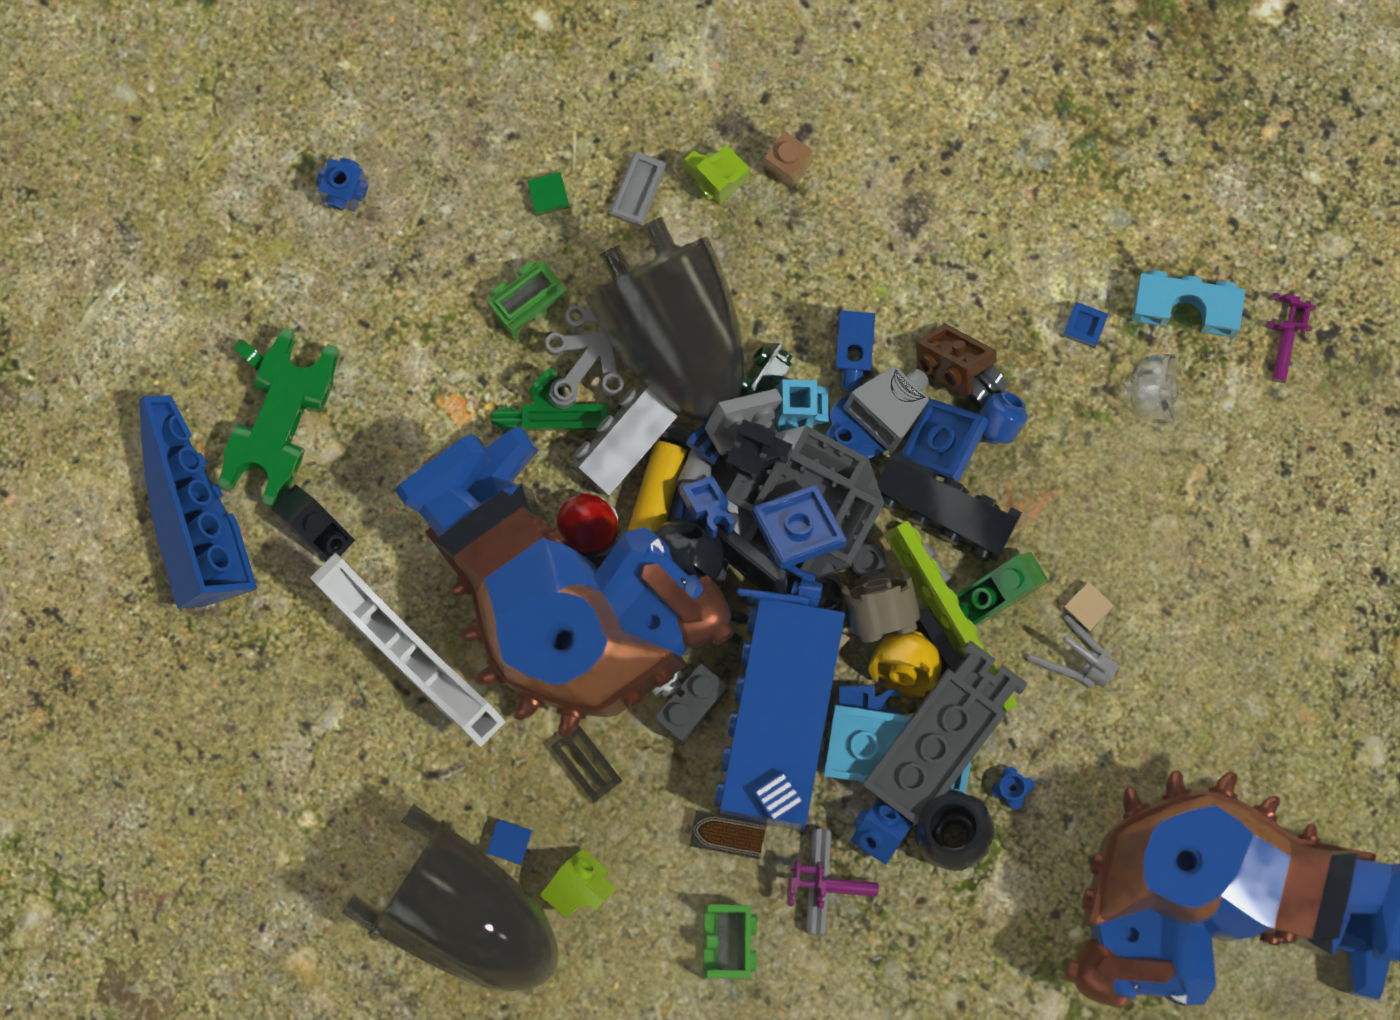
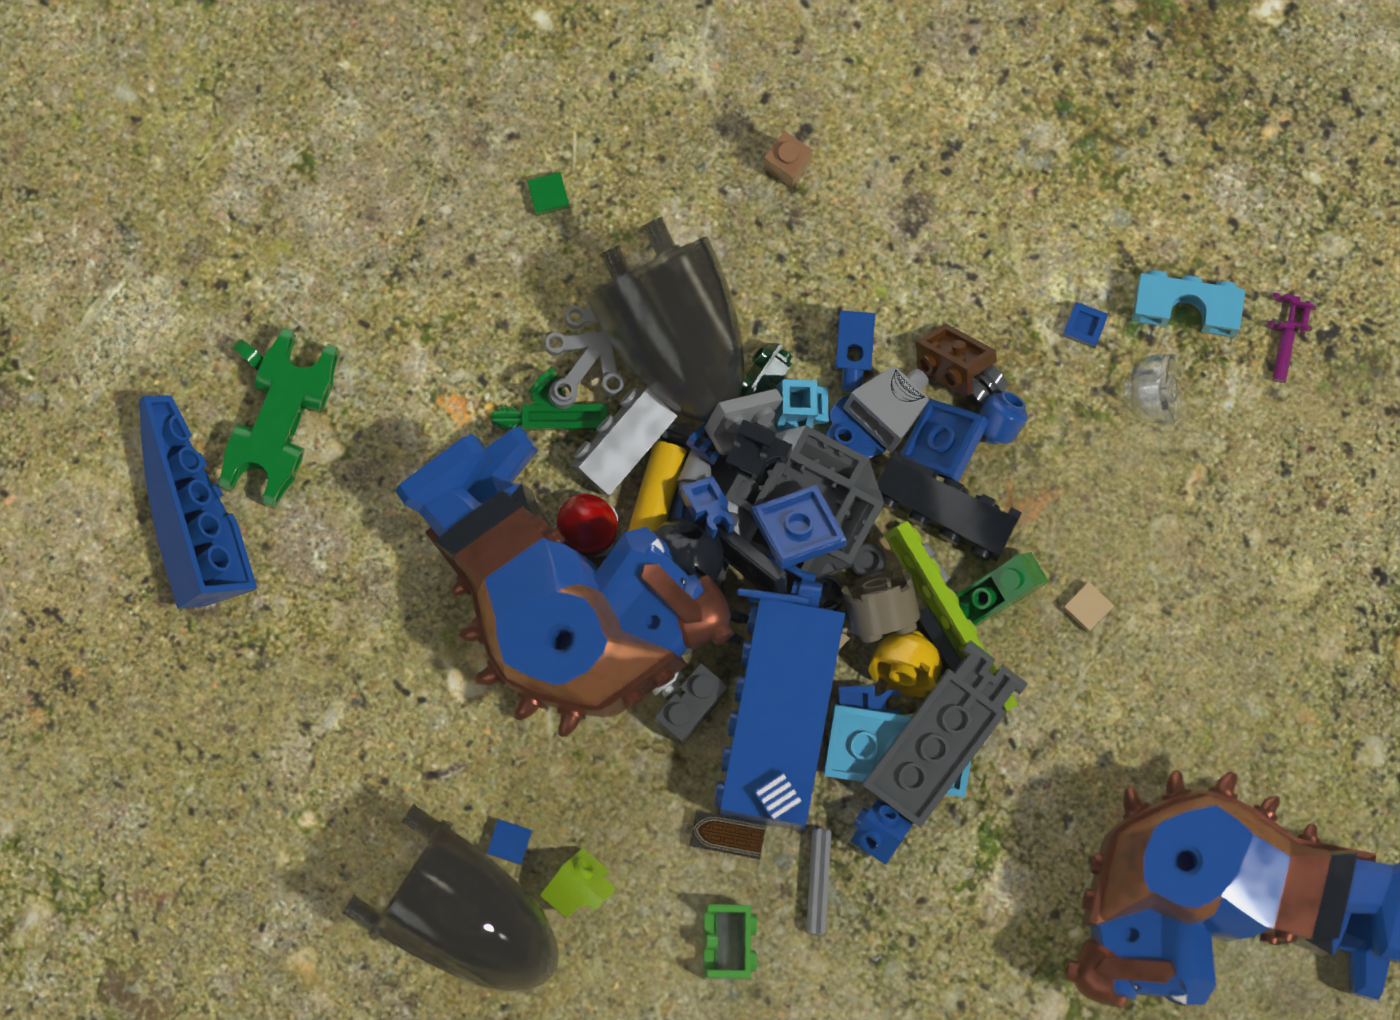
(312, 523): black slope -> none
(342, 195): blue brick -> none
(407, 651): white arch -> none
(526, 297): bright green window -> none
(604, 788): clear smoke tile -> none
(638, 189): light grey tile -> none
(717, 173): lime brick -> none
(826, 886): magenta piece -> none
(957, 809): black piece -> none
(1022, 784): blue plate -> none
(1098, 666): light grey plant -> none

